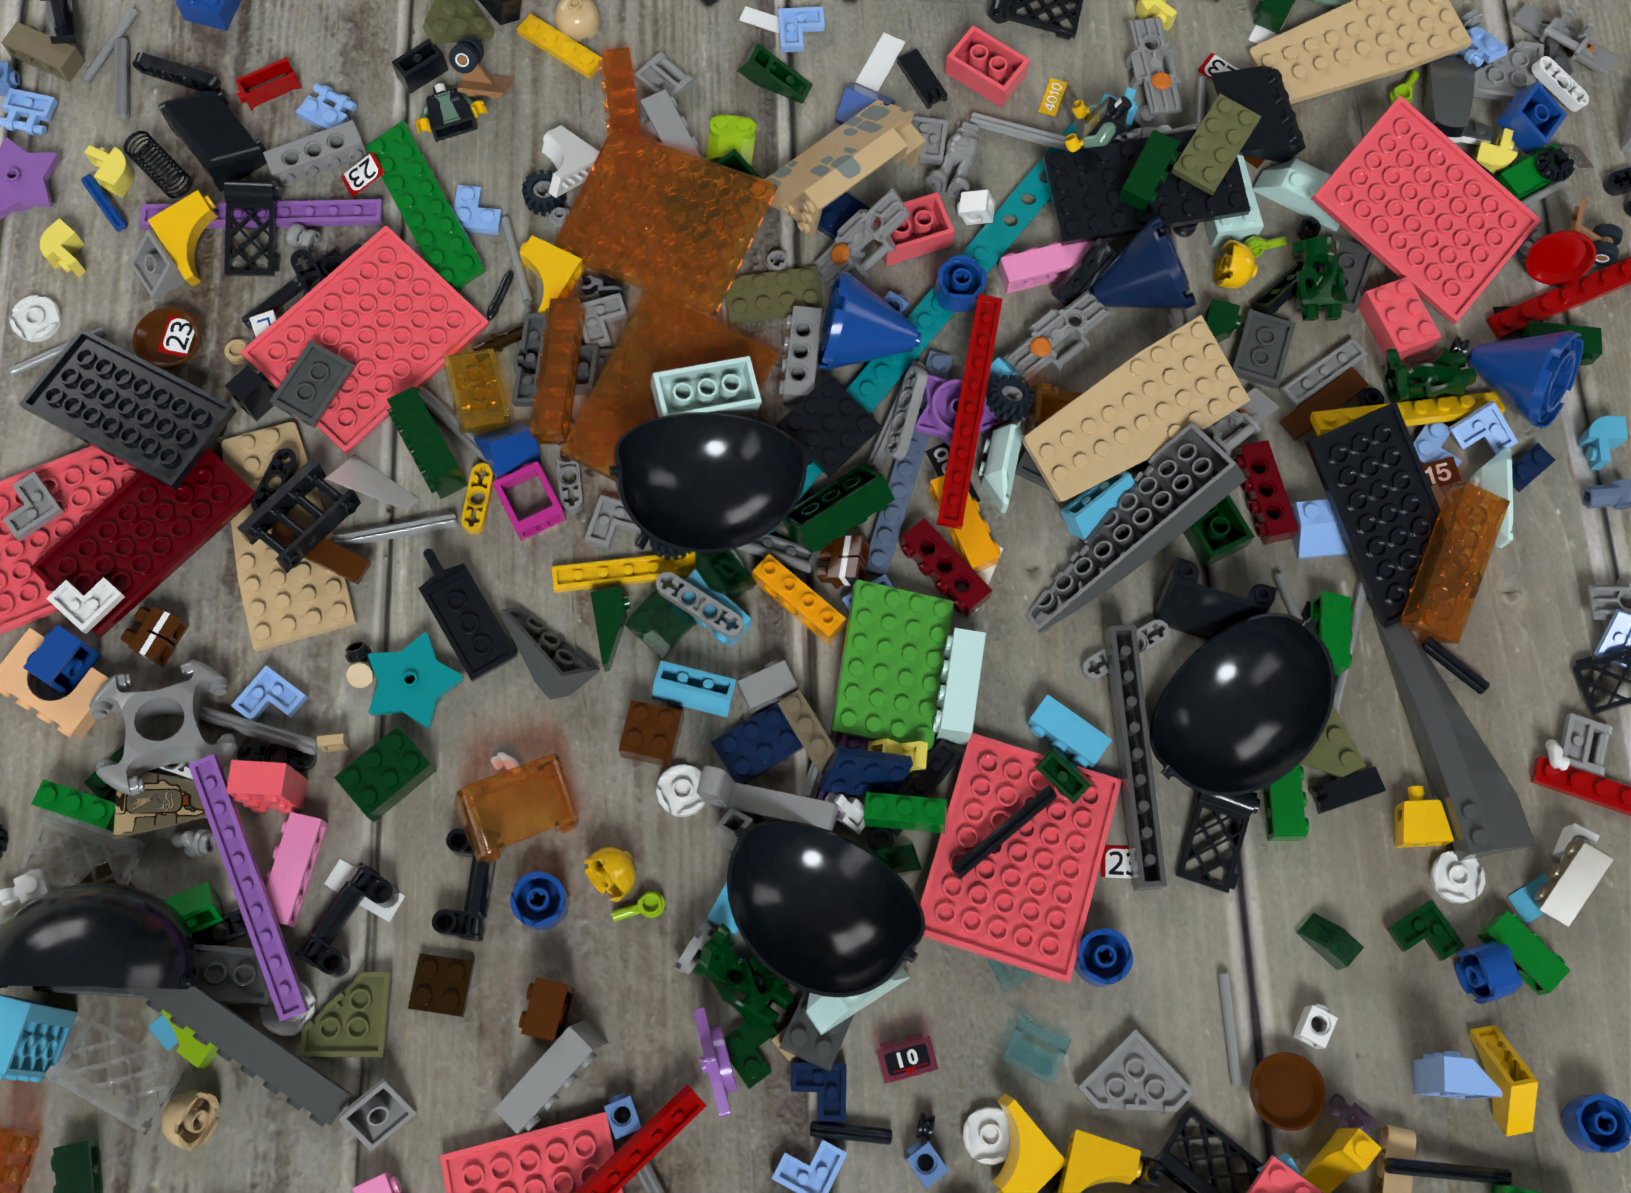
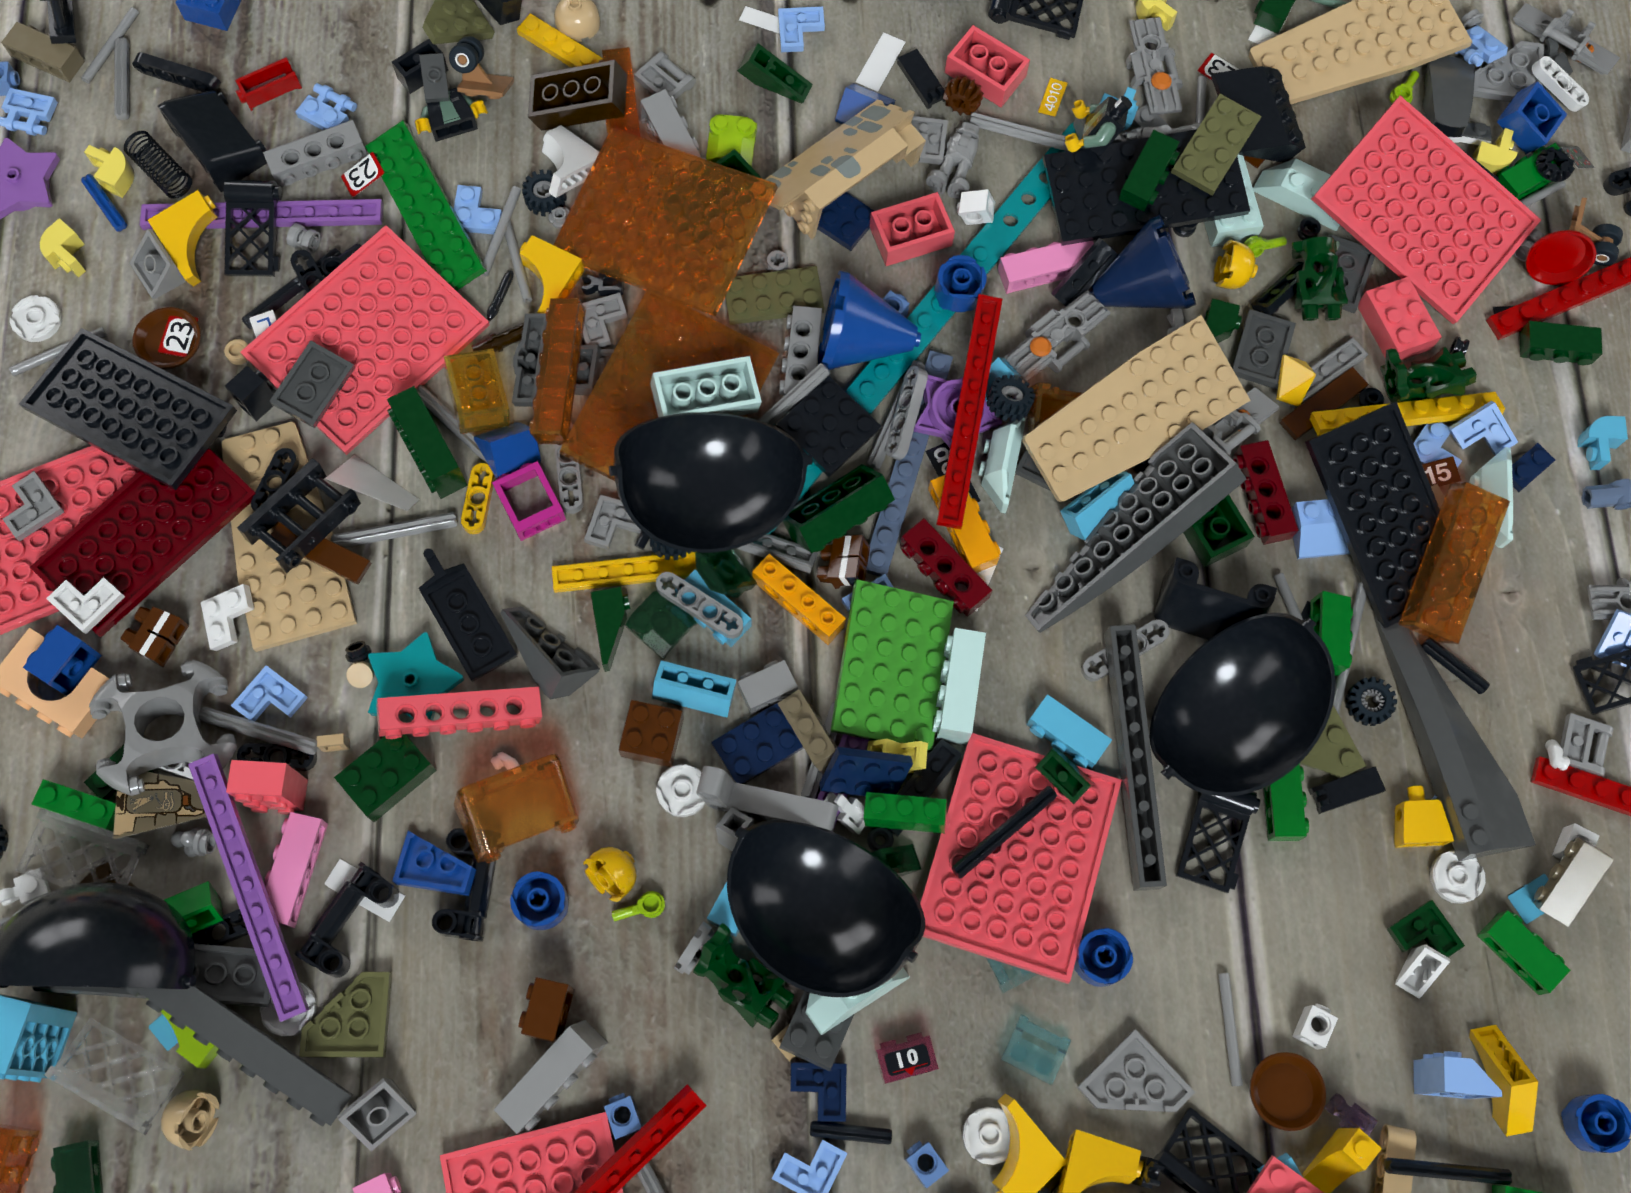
(219, 615): none -> white plate
(431, 868): none -> blue wing
(434, 77): none -> dark grey plate
(441, 985): dark brown plate -> none
(501, 228): none -> light grey piece
(526, 700): none -> coral brick
(577, 95): none -> dark brown brick
(715, 1061): medium lavender plate -> none
(743, 1053): dark green plate -> none
(795, 395): none -> light grey axle
(857, 233): light grey piece -> none
(925, 1126): black bush -> none
(963, 95): none -> reddish brown gear
(1116, 862): sticker -> none
(1294, 380): none -> yellow slope
(1330, 941): clear green slope -> none
(1381, 696): none -> black bush
(1421, 970): none -> white slope
(1488, 972): blue brick -> none
(1531, 372): blue cone -> none

